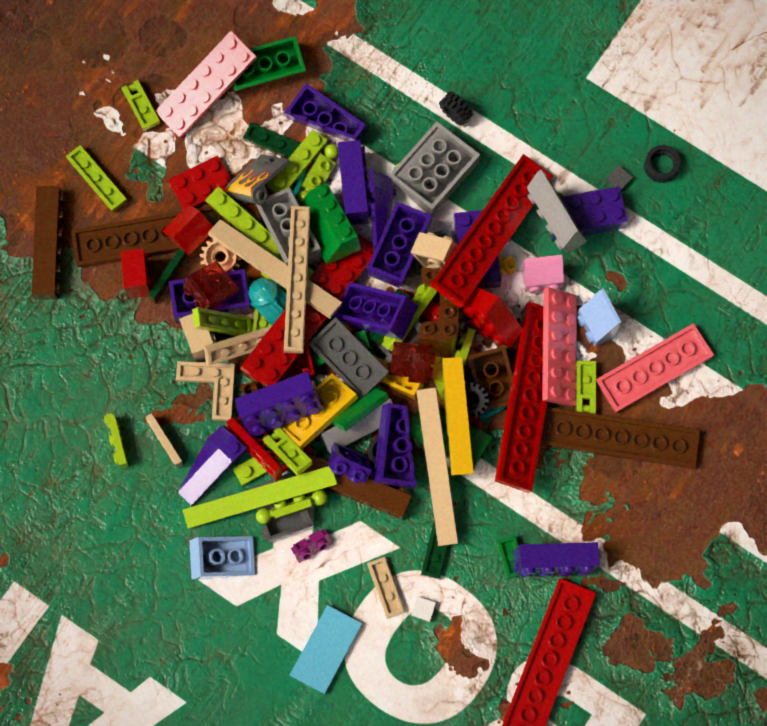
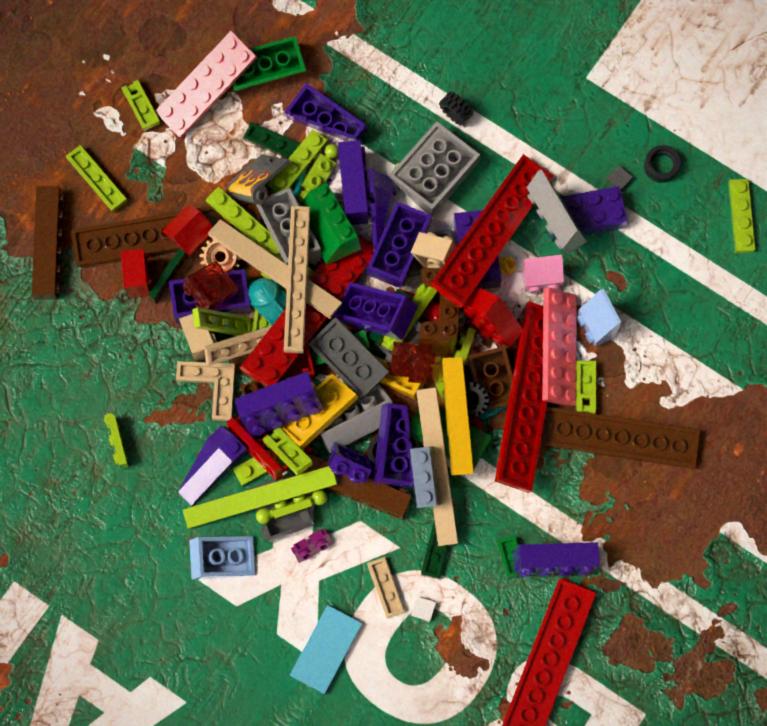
(164, 441): tan tile -> none
(198, 182): red plate -> none
(360, 409): green tile -> none
(425, 477): none -> sand blue brick
(654, 368): coral plate -> none
(741, 216): none -> lime plate

